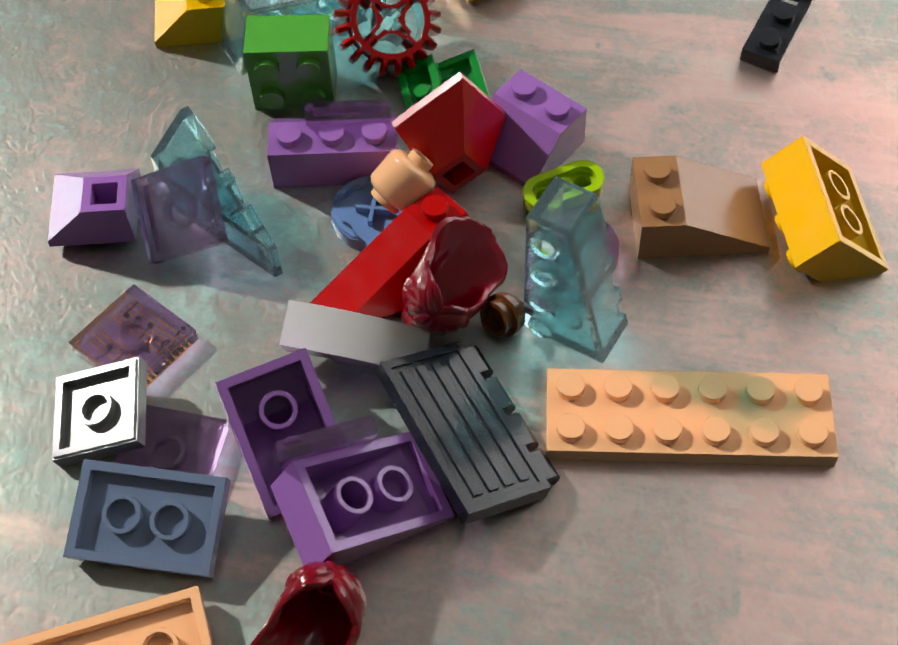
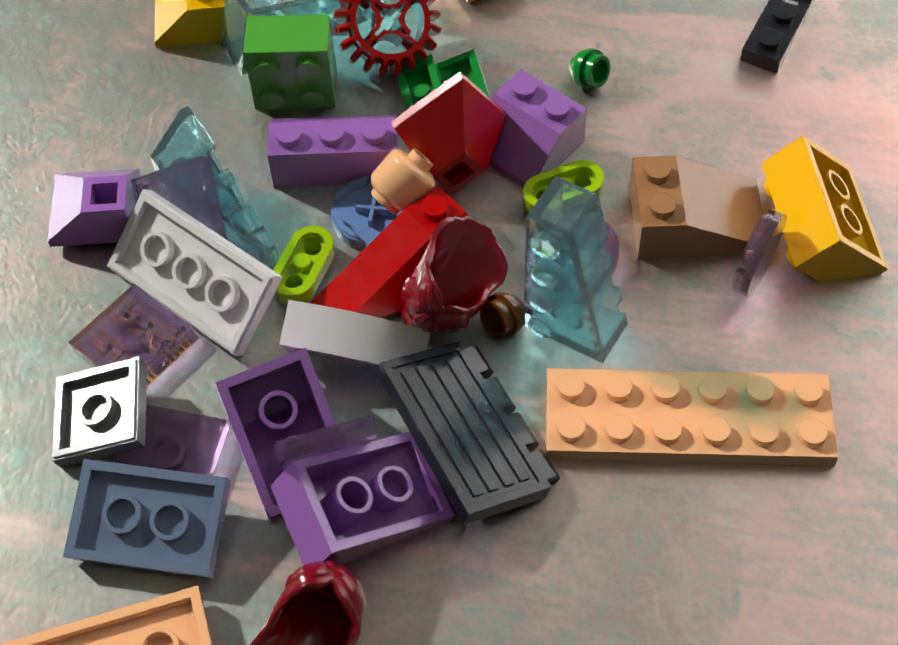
(194, 272): none -> white tile
(301, 268): none -> lime plate
(347, 112): clear purple tile -> none
(589, 69): none -> green plate
(759, 252): none -> tile

